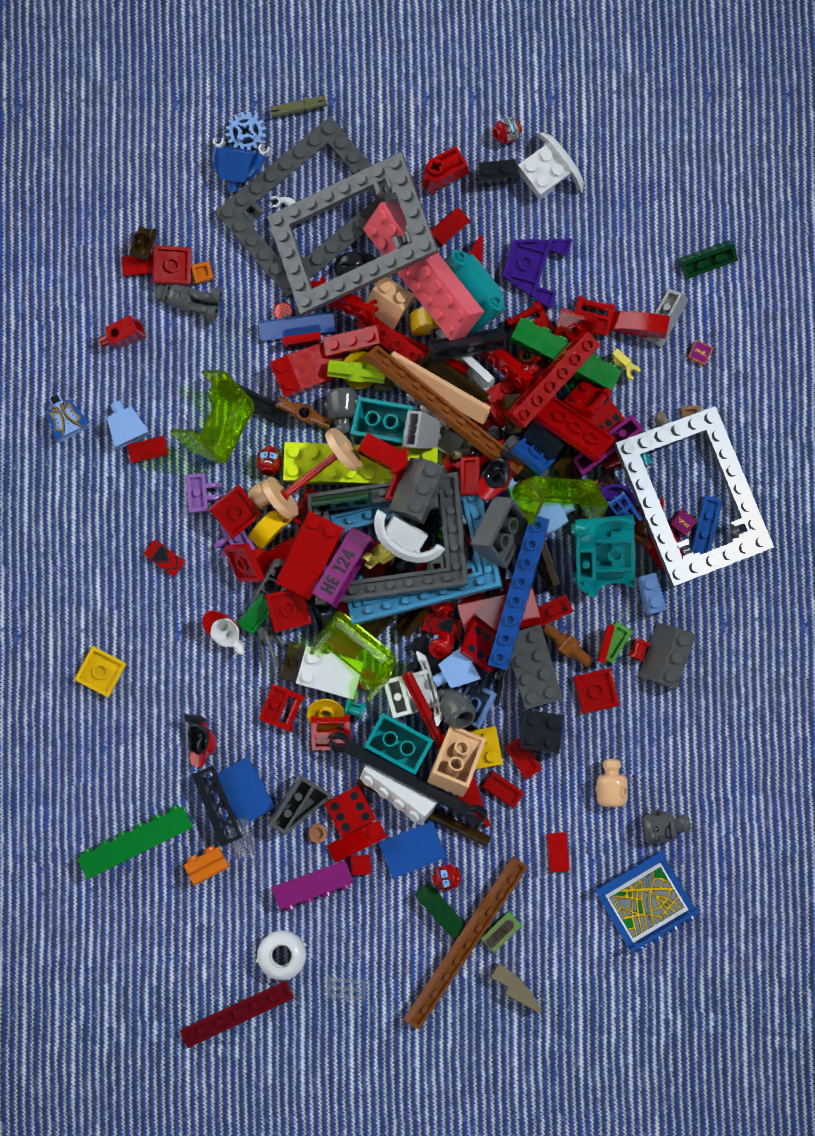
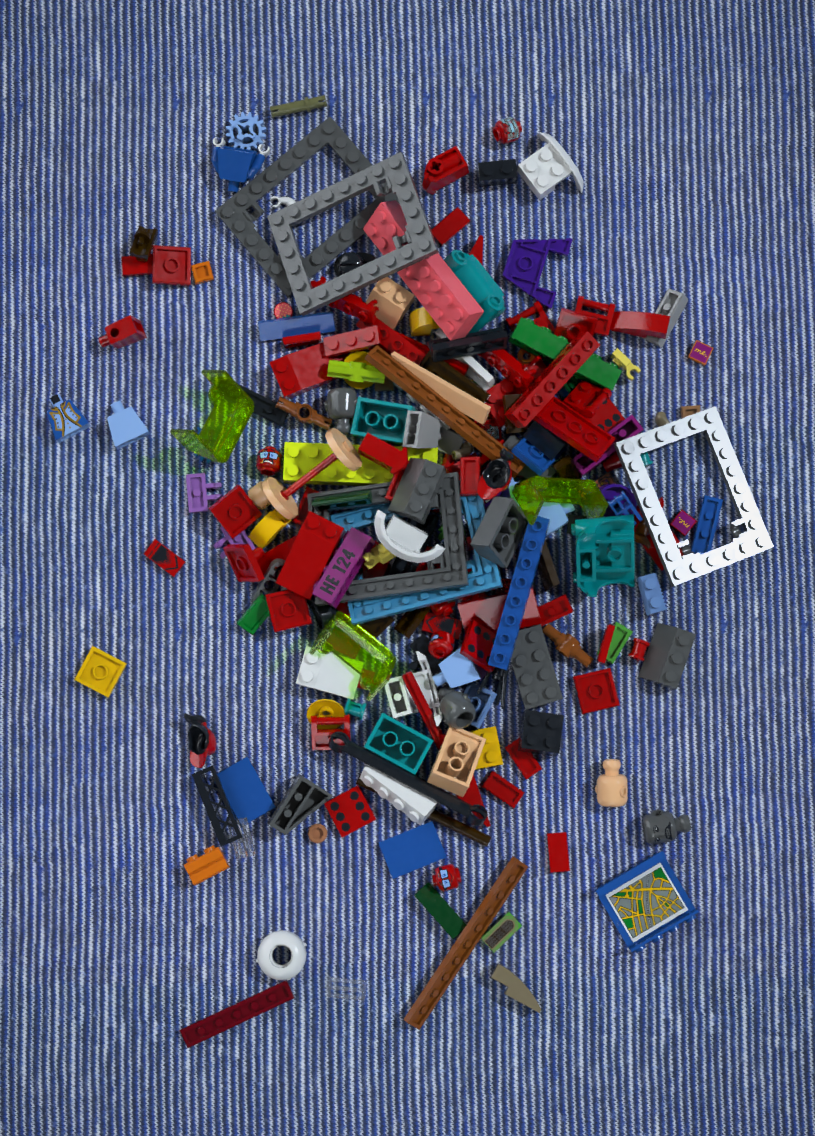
(135, 842): green brick -> none
(147, 449): red tile -> none
(180, 297): dark grey piece -> none
(222, 630): white hair -> none
(266, 636): dark grey plant -> none
(275, 706): red plate -> none
(292, 661): dark brown plate -> none
(313, 884): magenta brick -> none
(356, 841): red slope -> none
(360, 864): red tile -> none
(708, 259): dark green slope -> none

